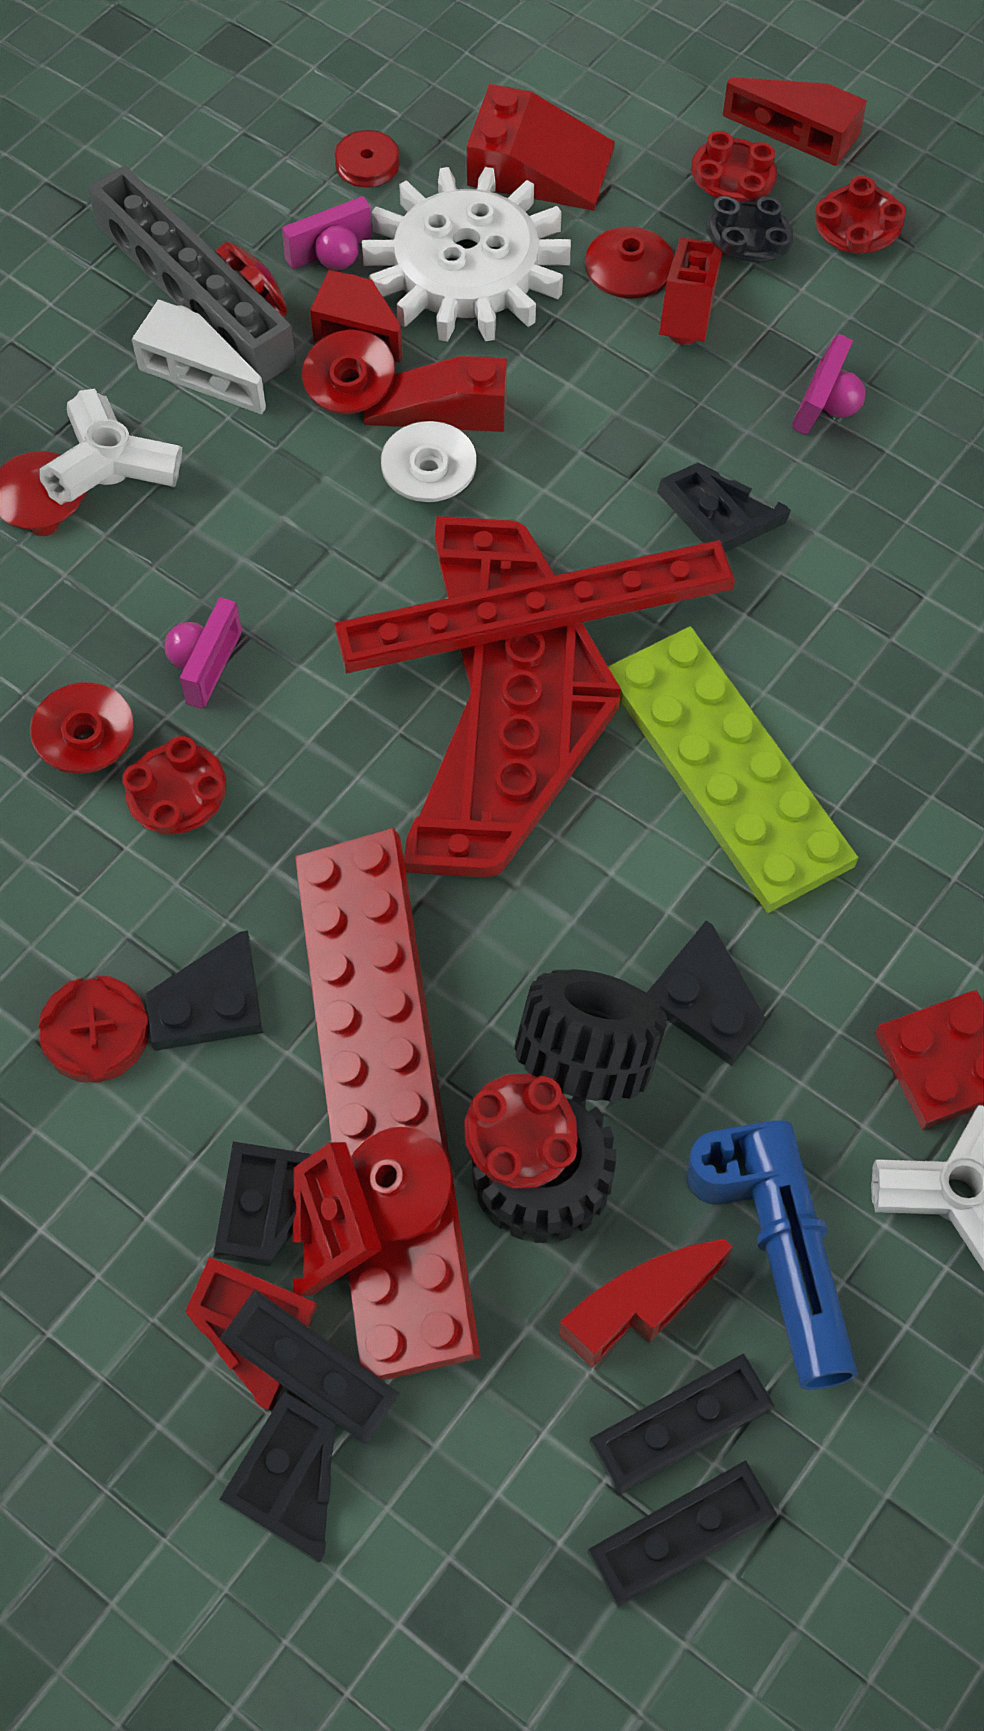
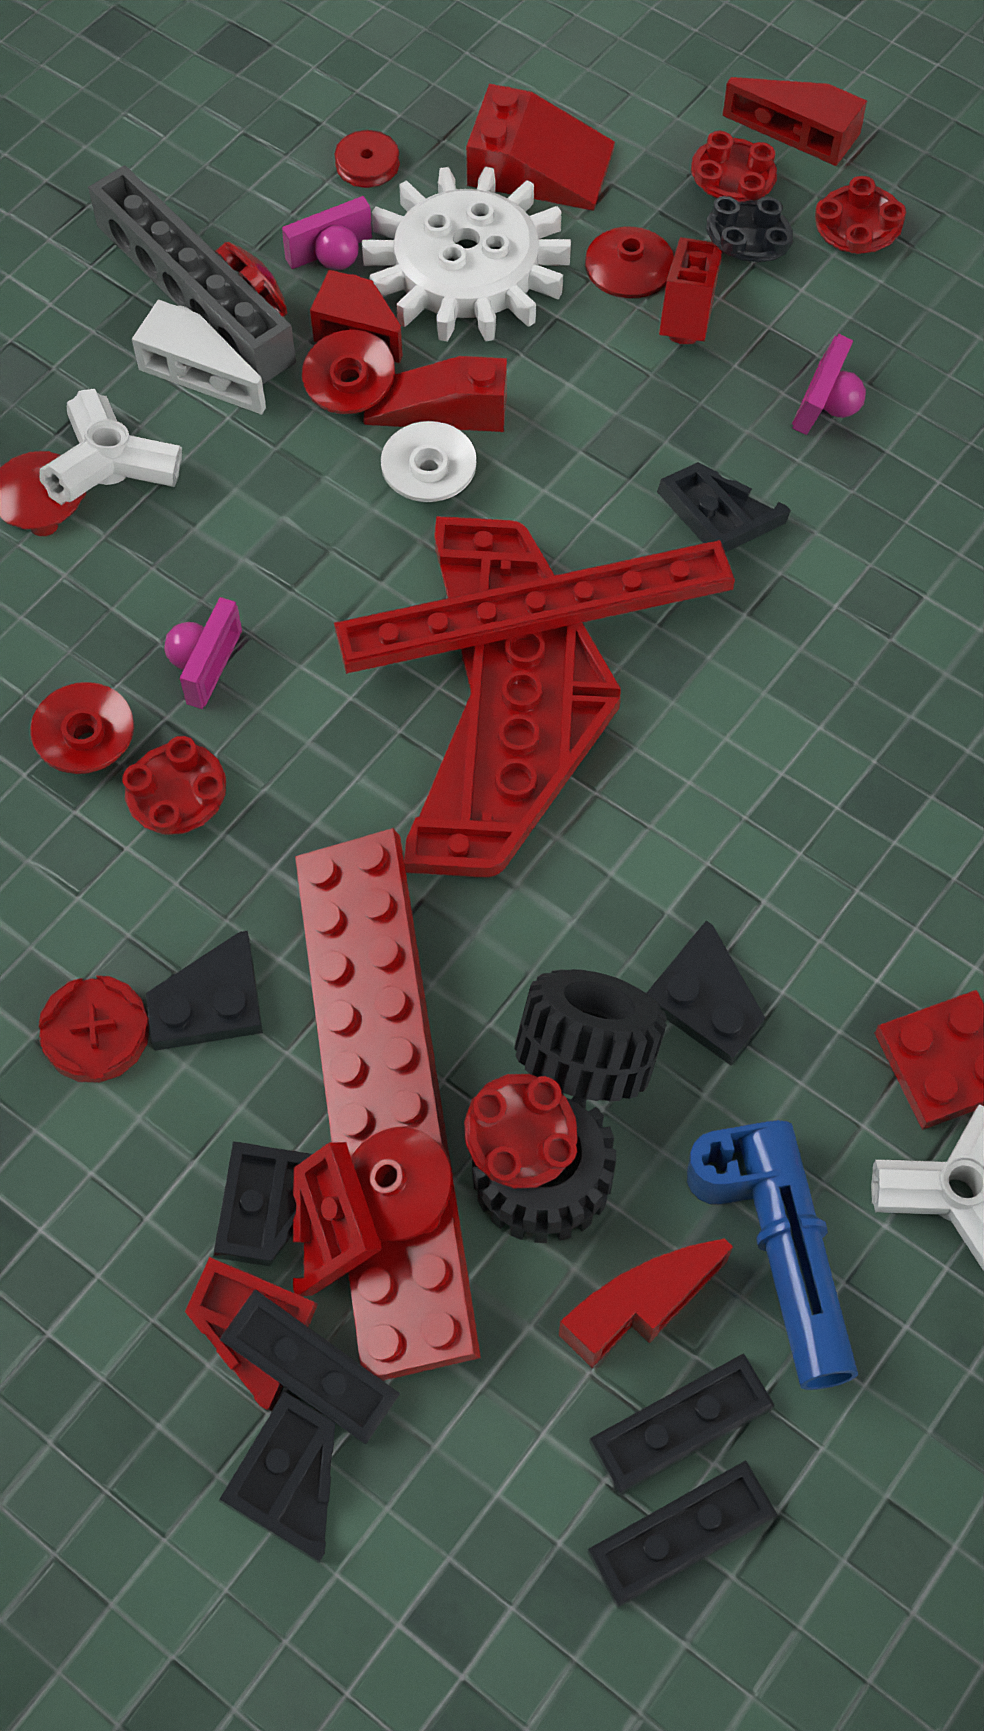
(731, 770): lime plate -> none

